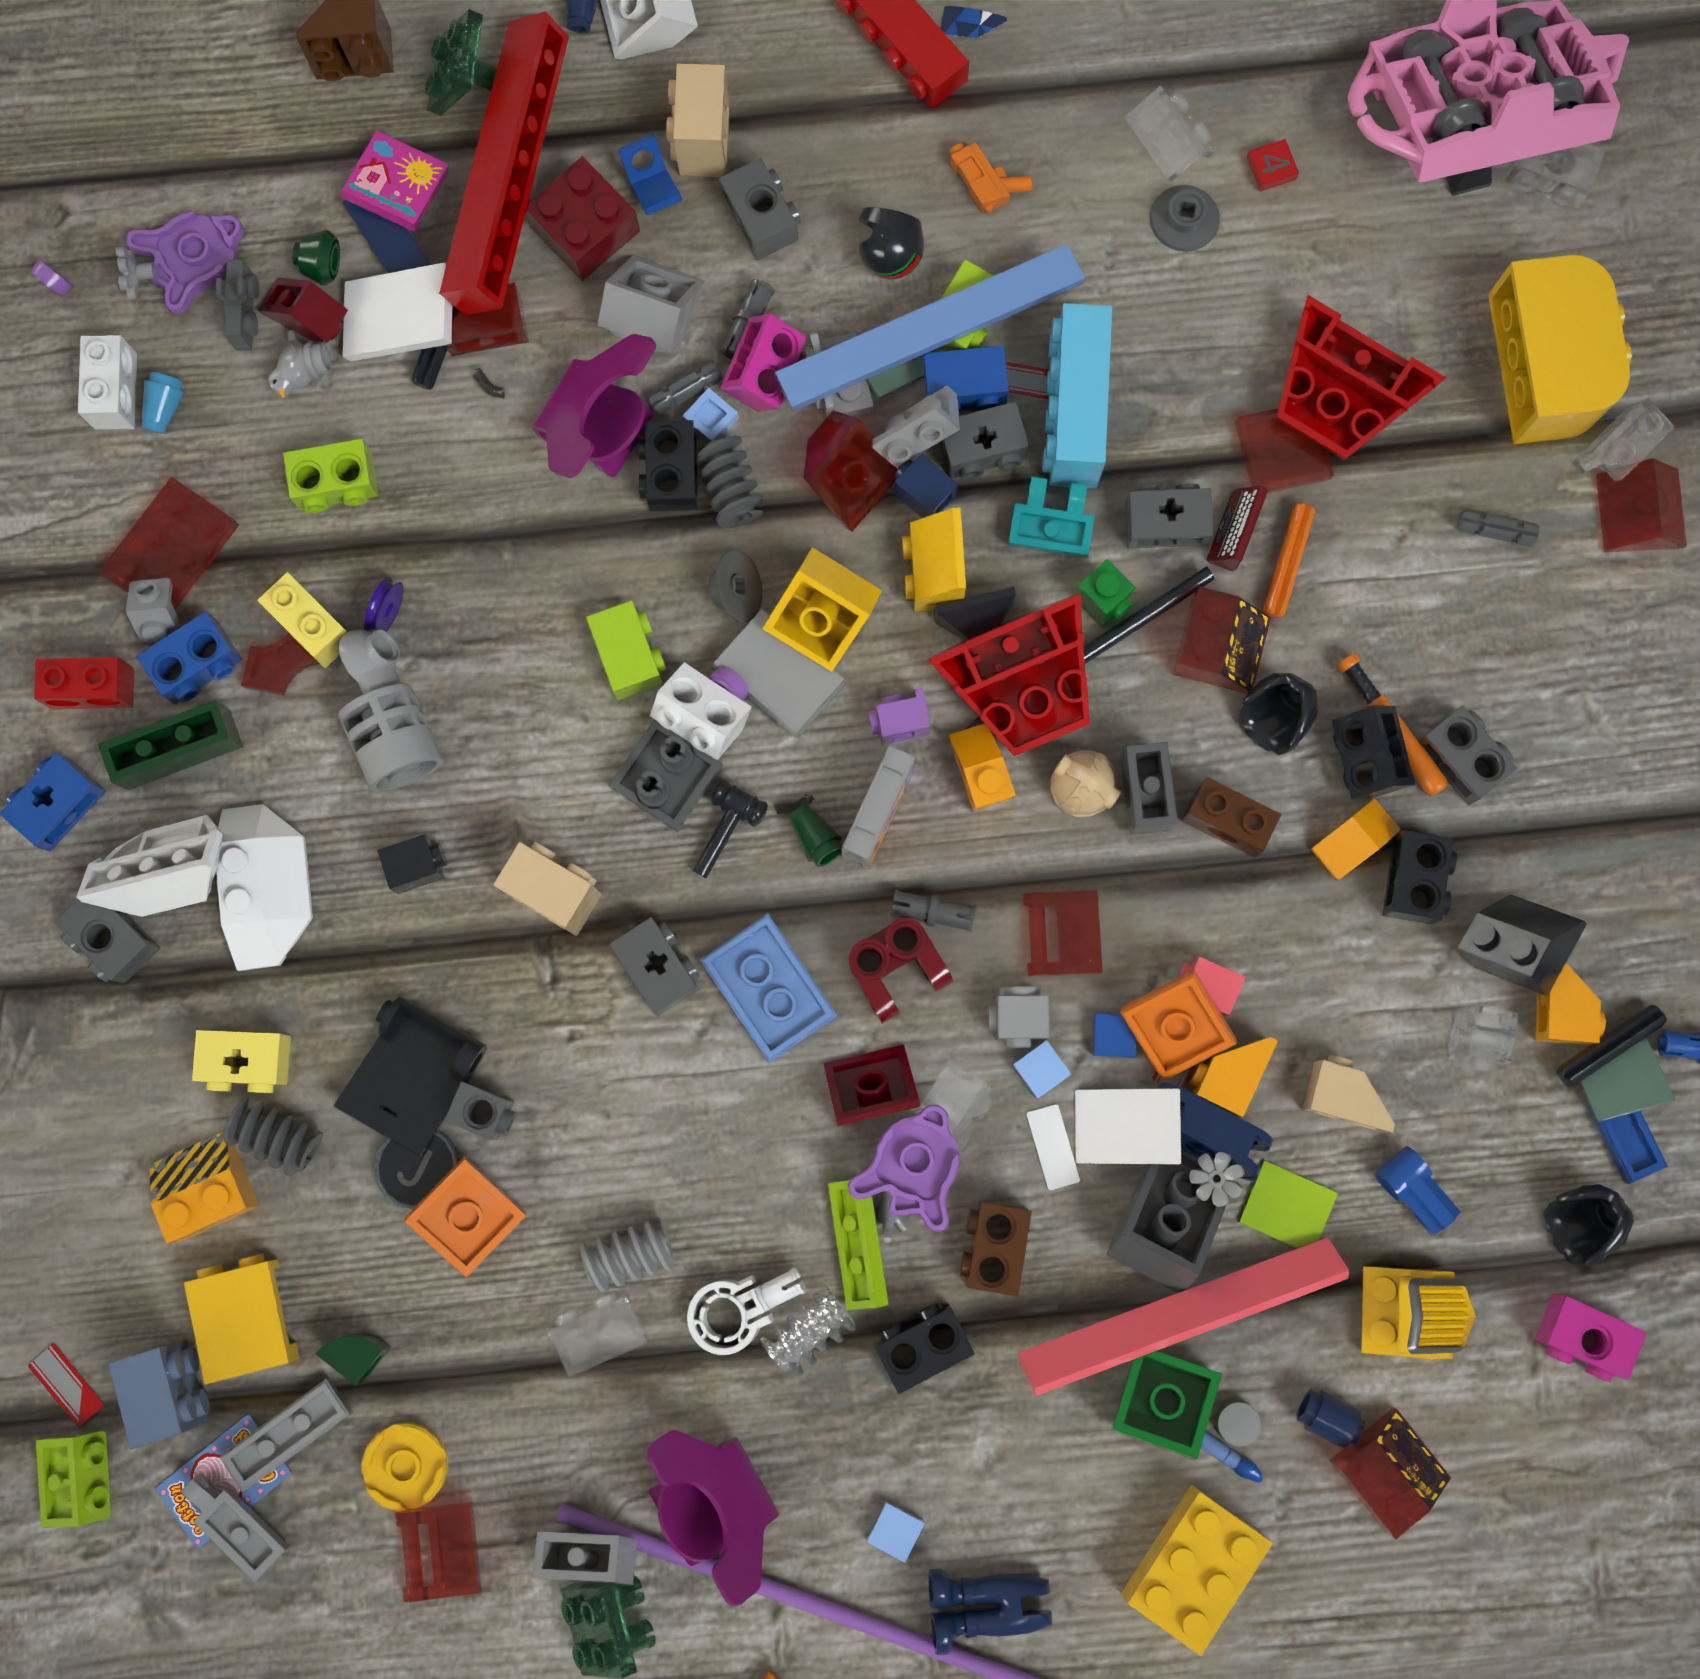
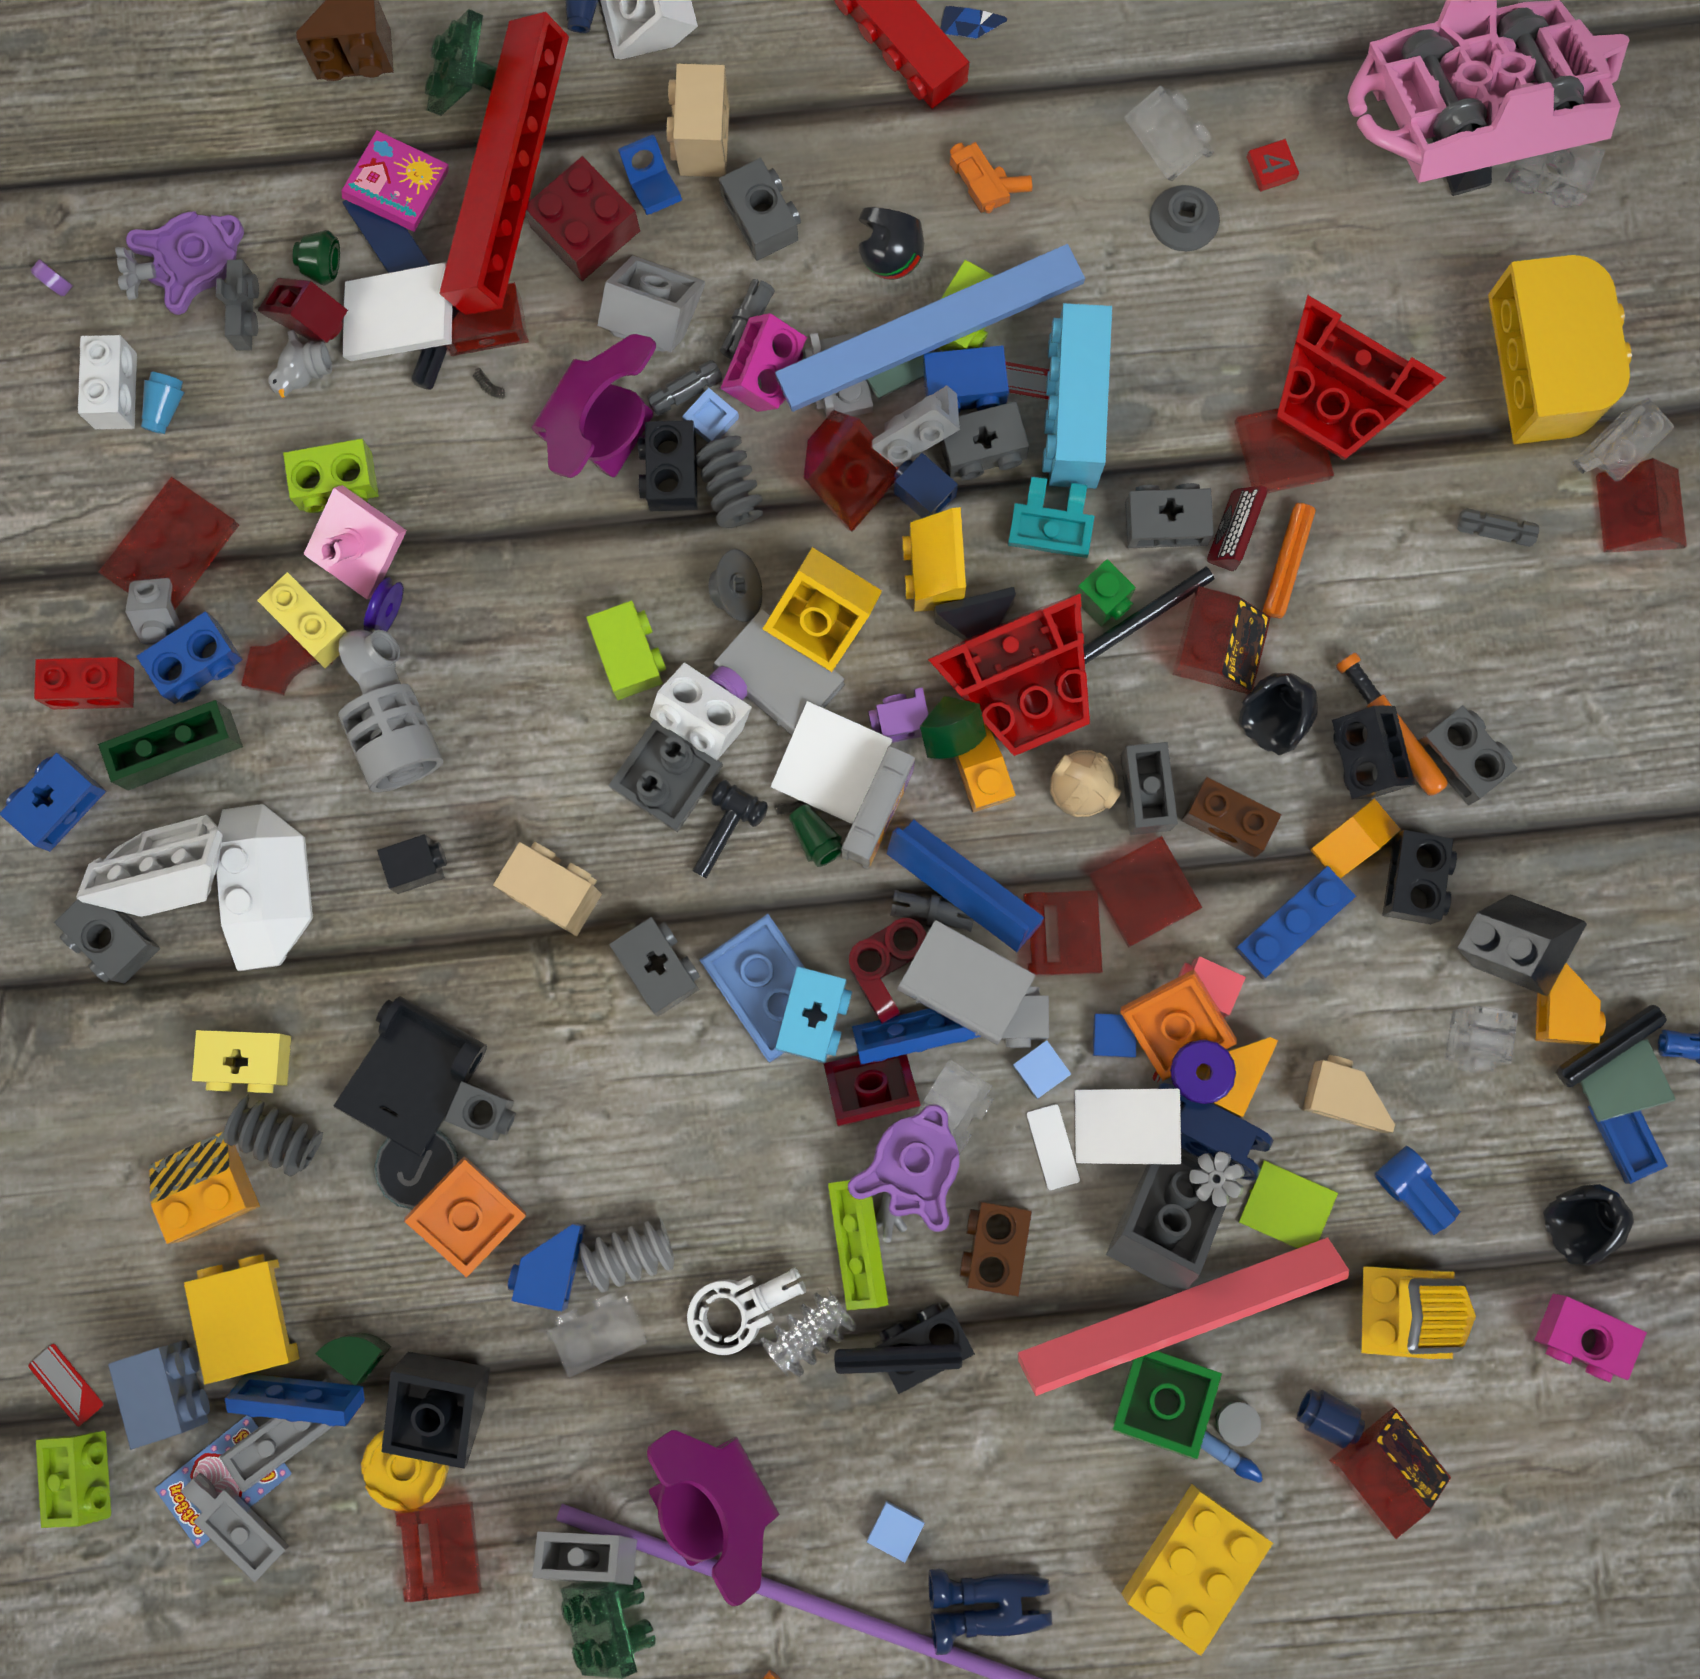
(295, 1399): none -> blue plate
(354, 541): none -> bright pink tile
(434, 1409): none -> black slope
(548, 1271): none -> blue slope
(808, 990): none -> medium azure brick
(830, 762): none -> white sticker
(898, 1359): none -> black axle
(907, 1035): none -> blue plate
(952, 728): none -> dark green brick
(964, 885): none -> blue panel
(966, 982): none -> light grey piece
(1145, 891): none -> clear red tile
(1221, 1071): none -> dark purple piece
(1295, 922): none -> blue plate

